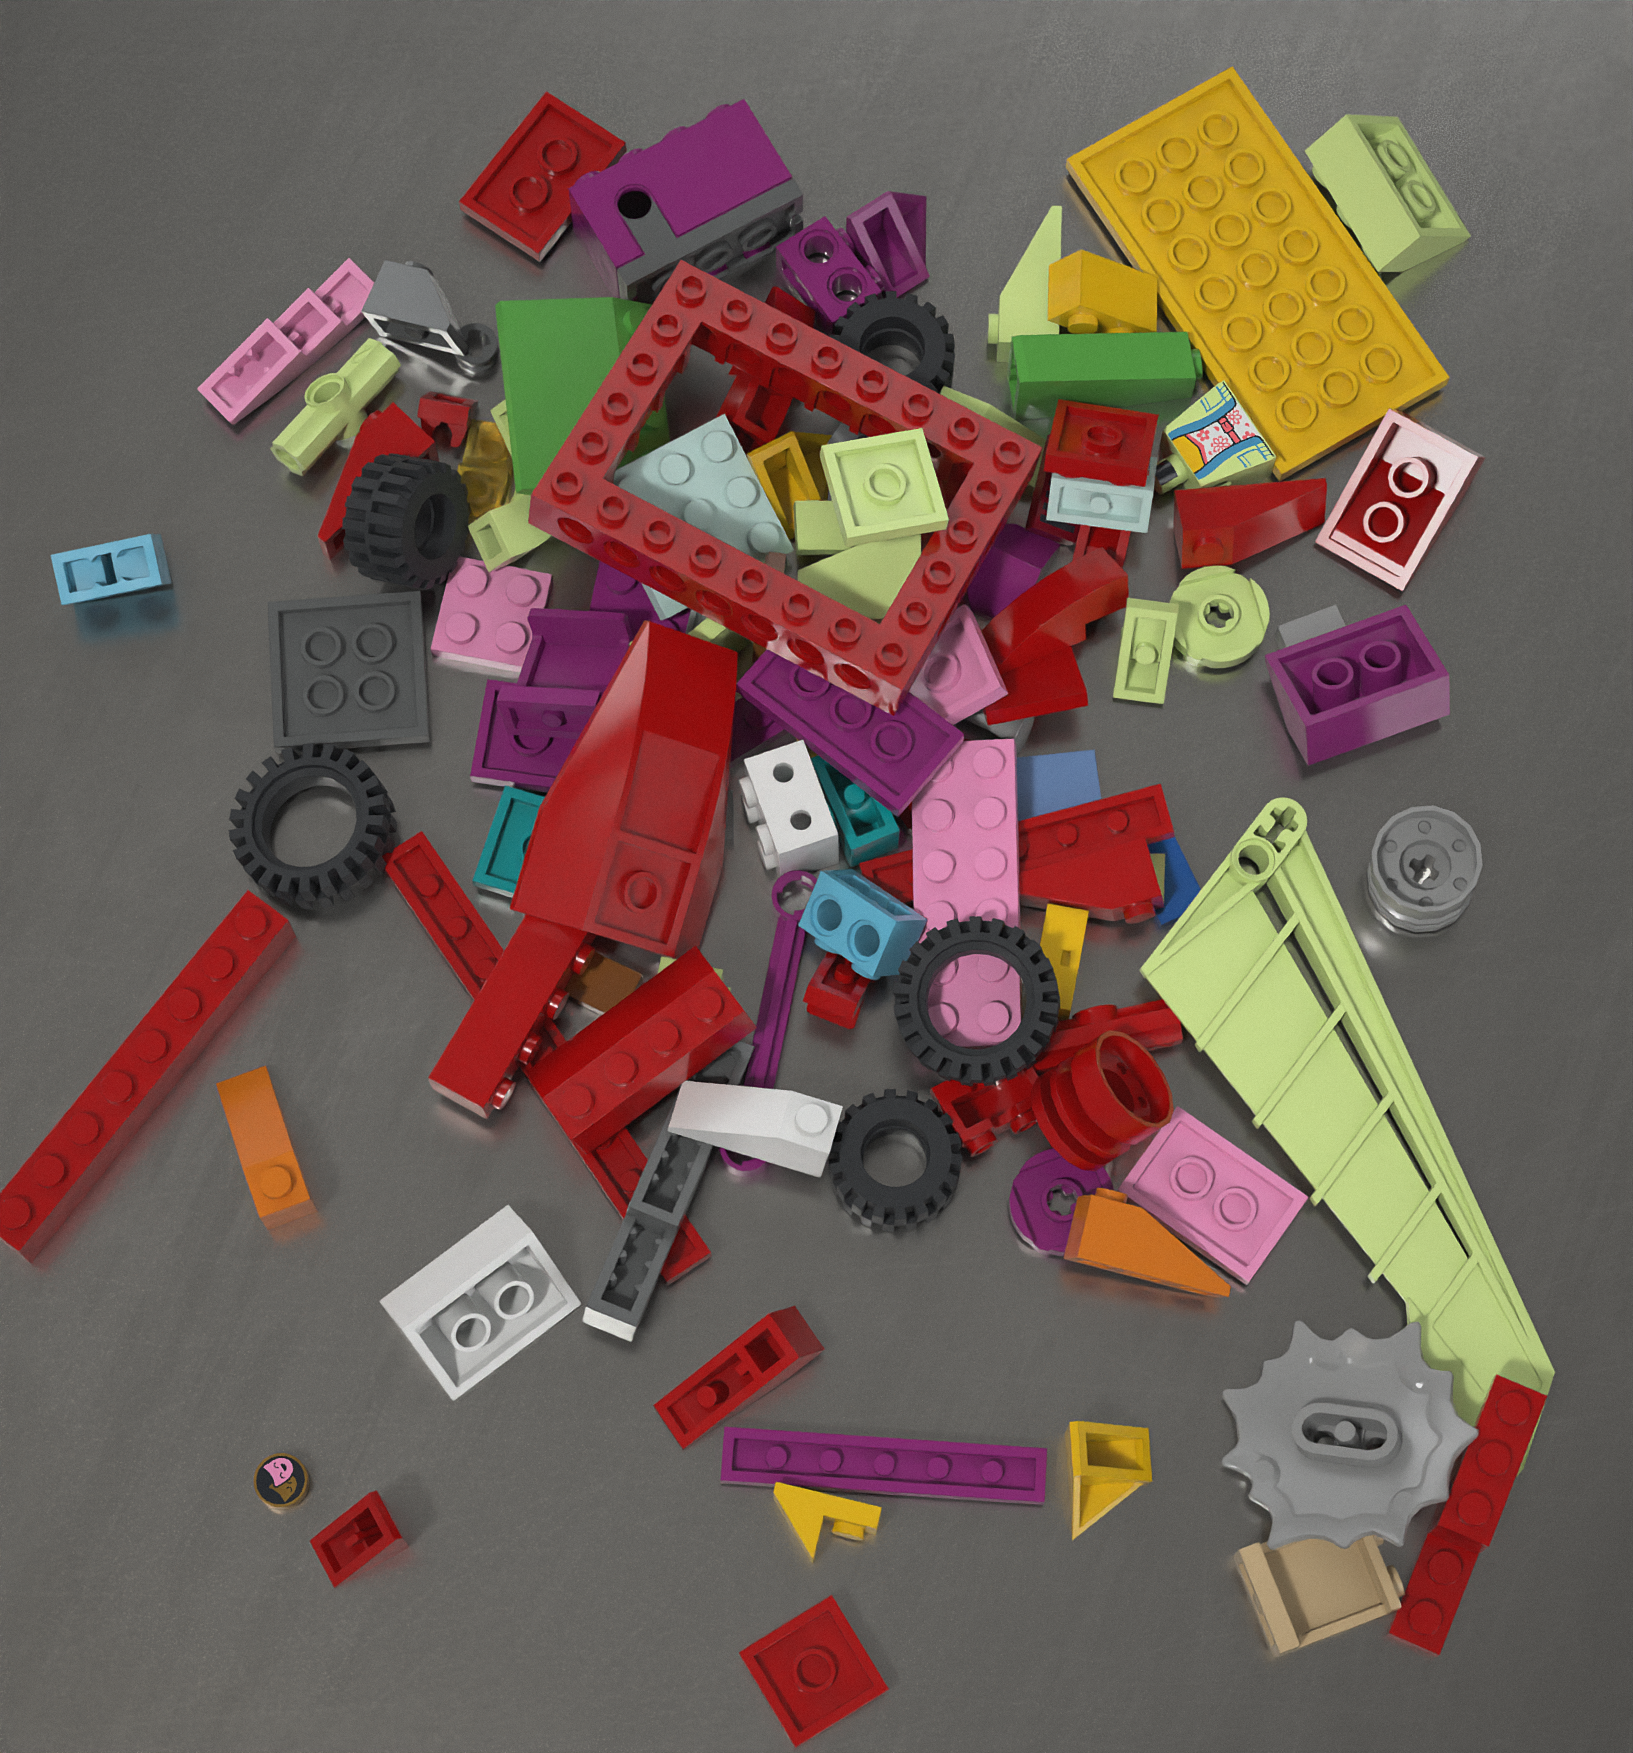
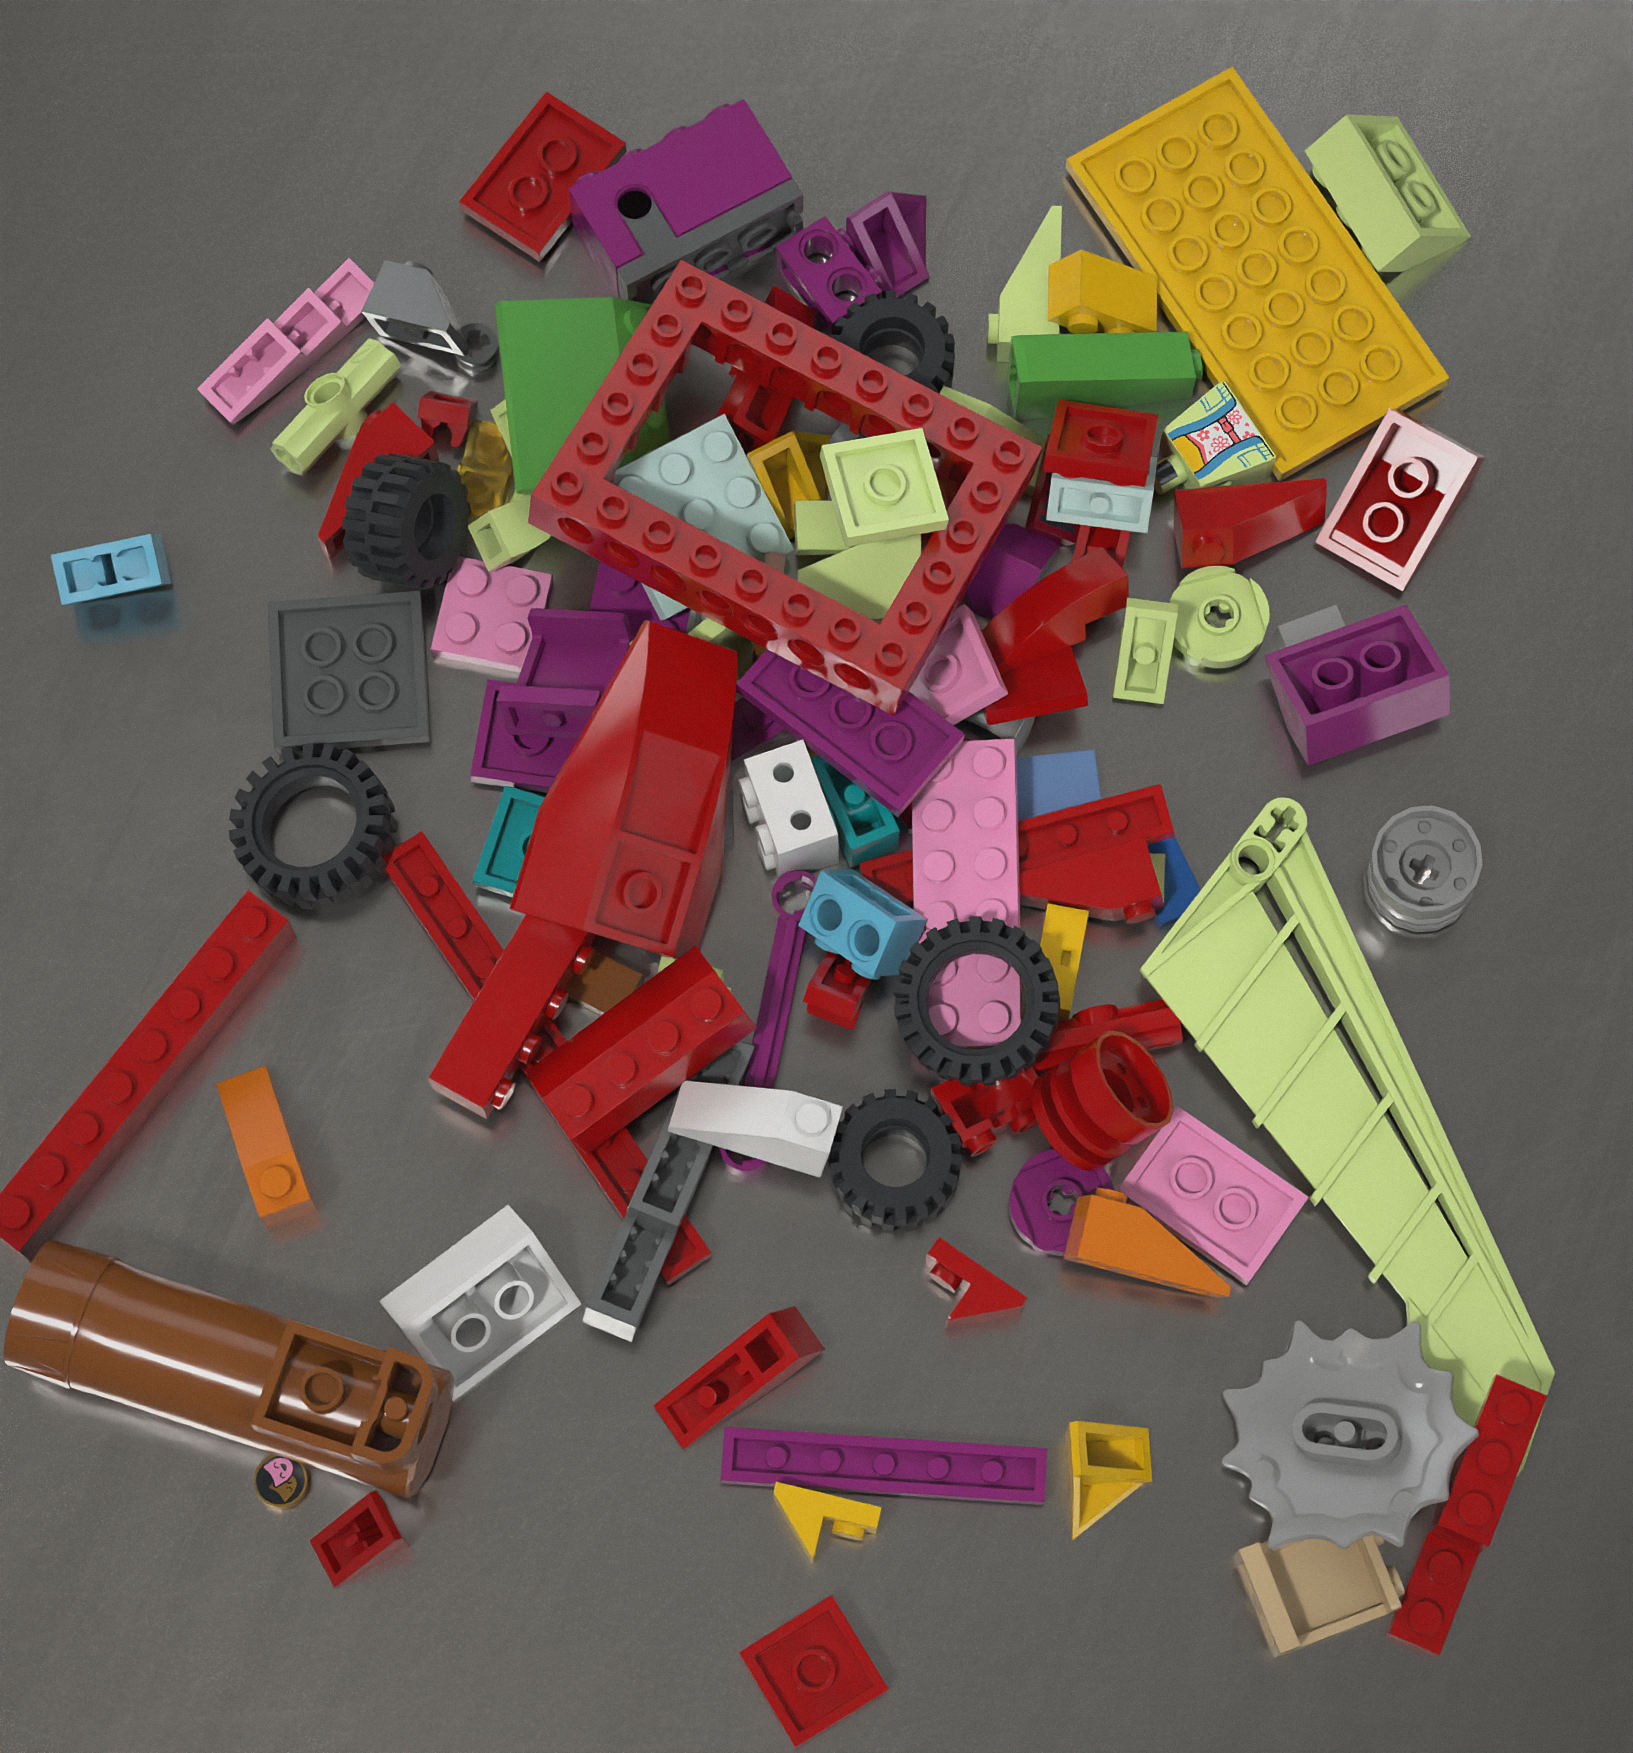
(229, 1368): none -> dark orange piece
(985, 1294): none -> red slope

